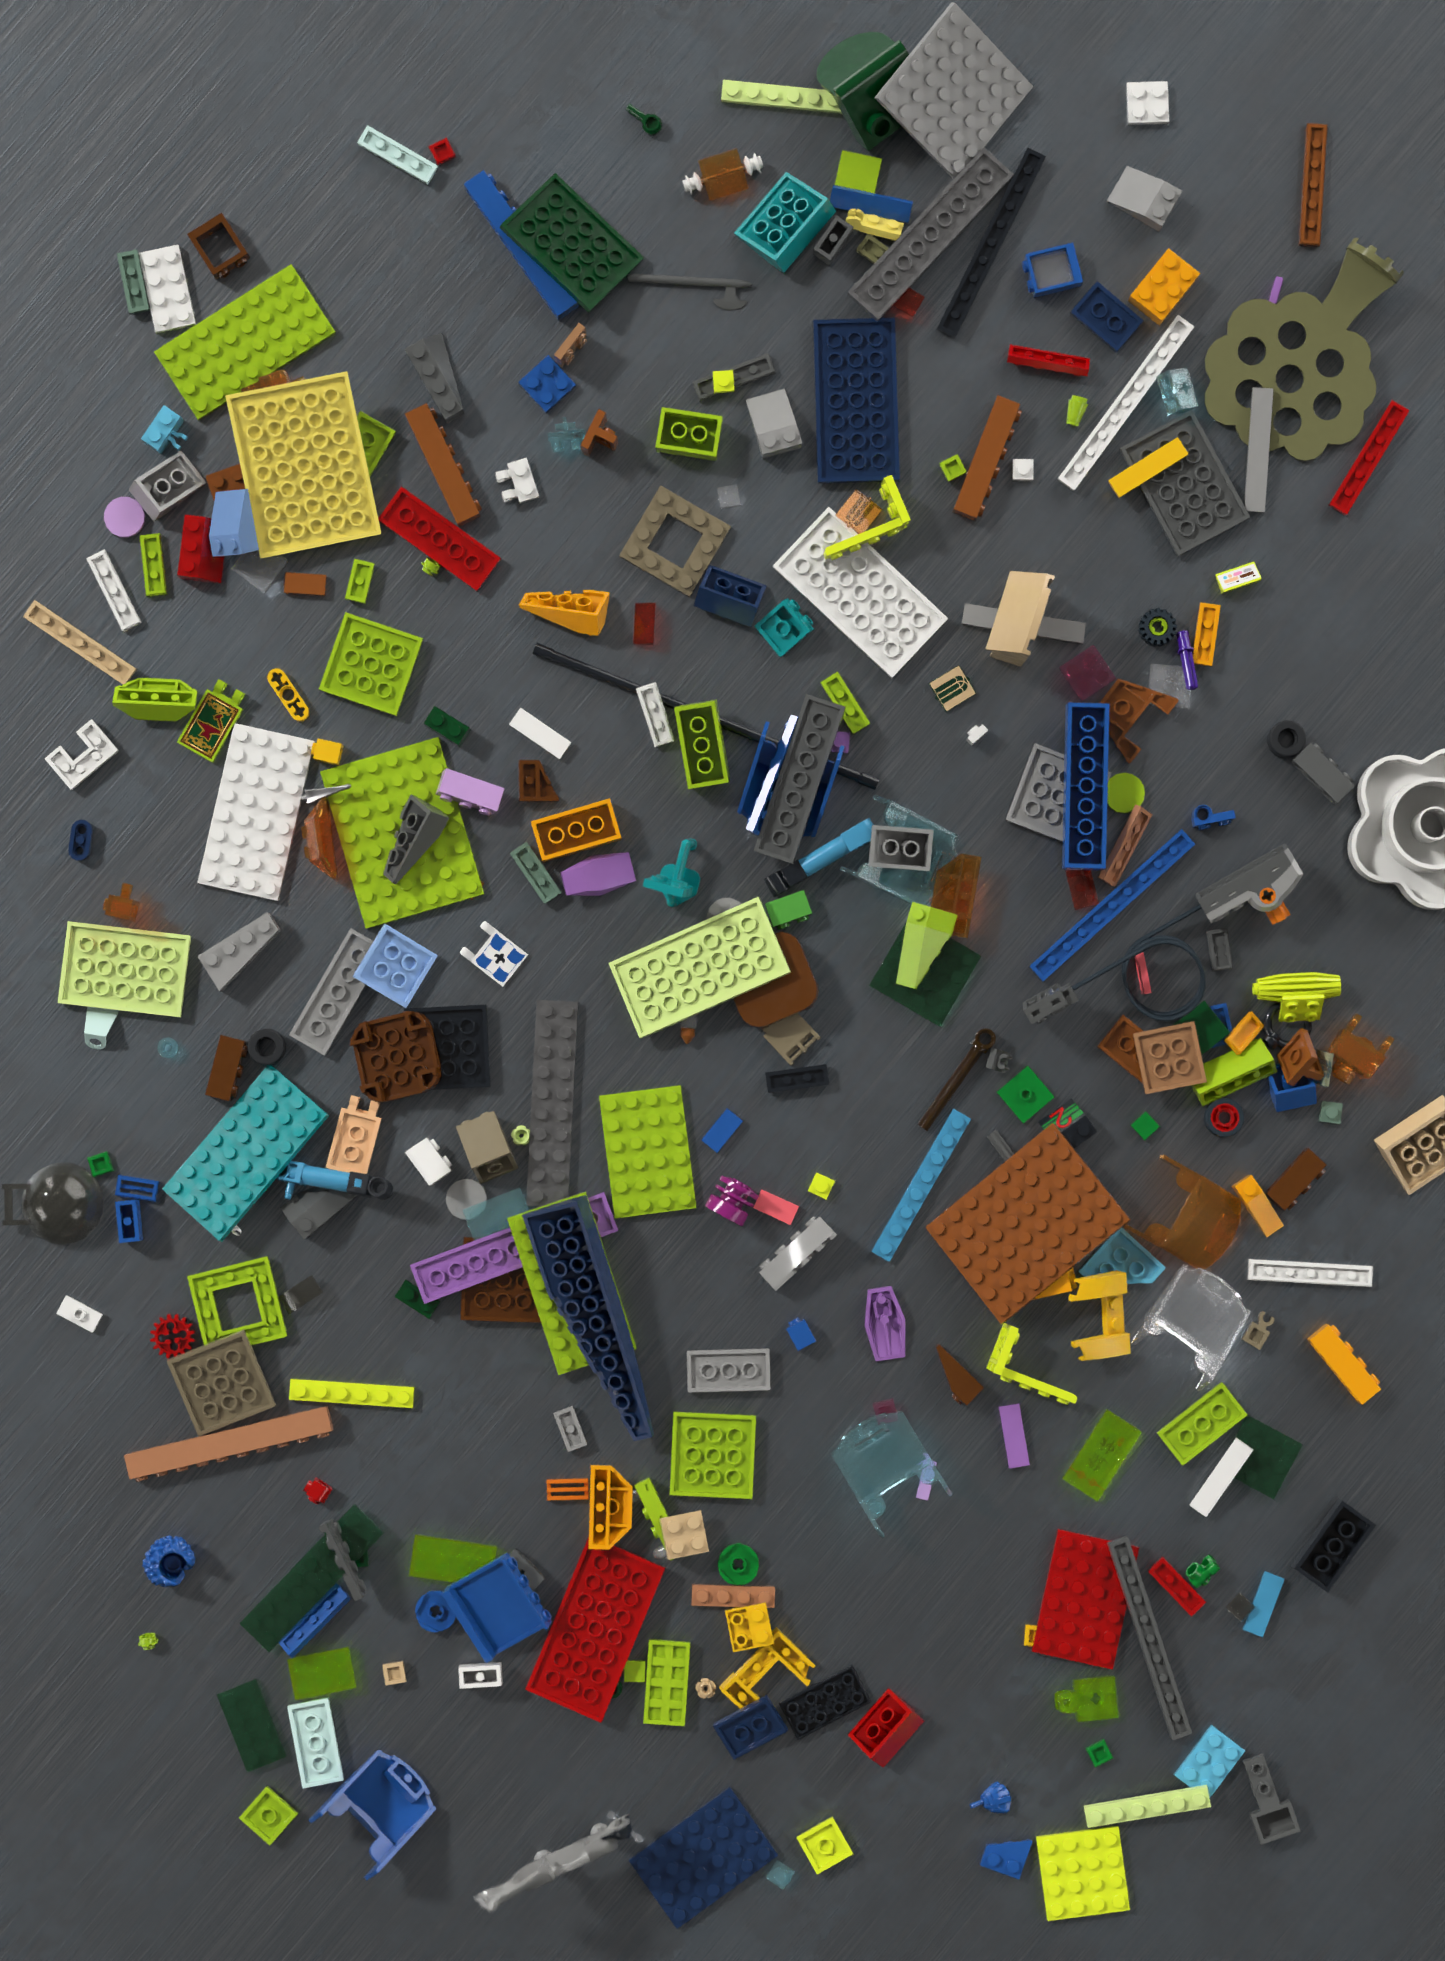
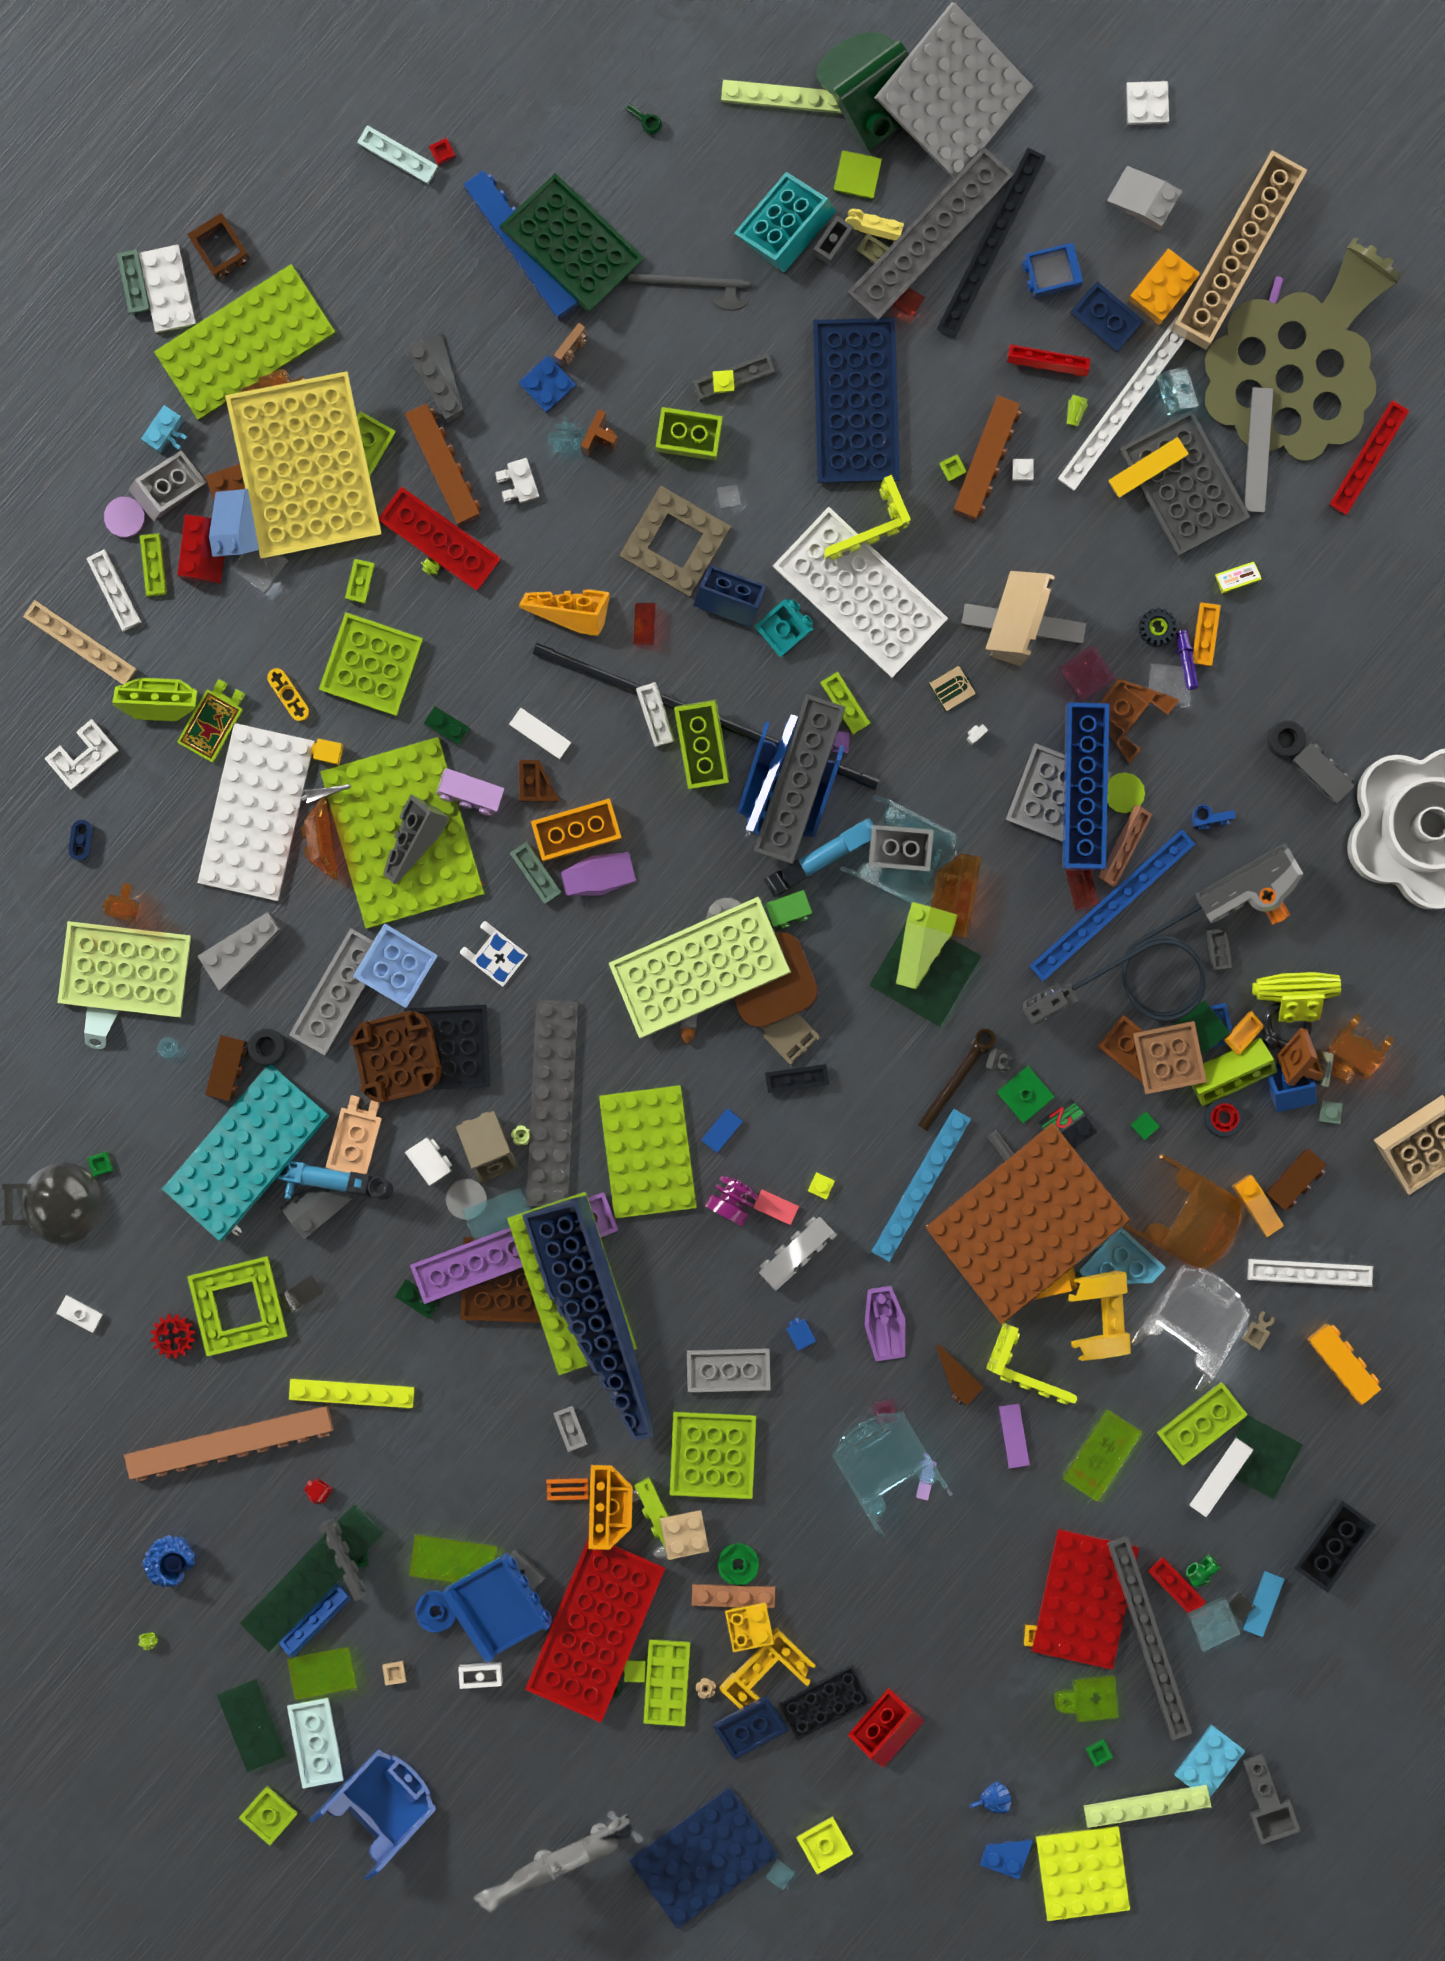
(129, 1221): blue brick -> none
(154, 1190): blue tile -> none
(221, 1382): dark tan plate -> none
(305, 584): dark orange tile -> none
(676, 880): teal plate -> none
(723, 174): clear orange plate -> none
(774, 423): light grey slope -> none
(858, 512): clear orange piece -> none
(871, 203): blue tile -> none
(1142, 974): coral tile -> none
(1213, 1623): none -> clear light blue plate
(1239, 250): none -> tan brick
(1313, 184): dark orange tile -> none

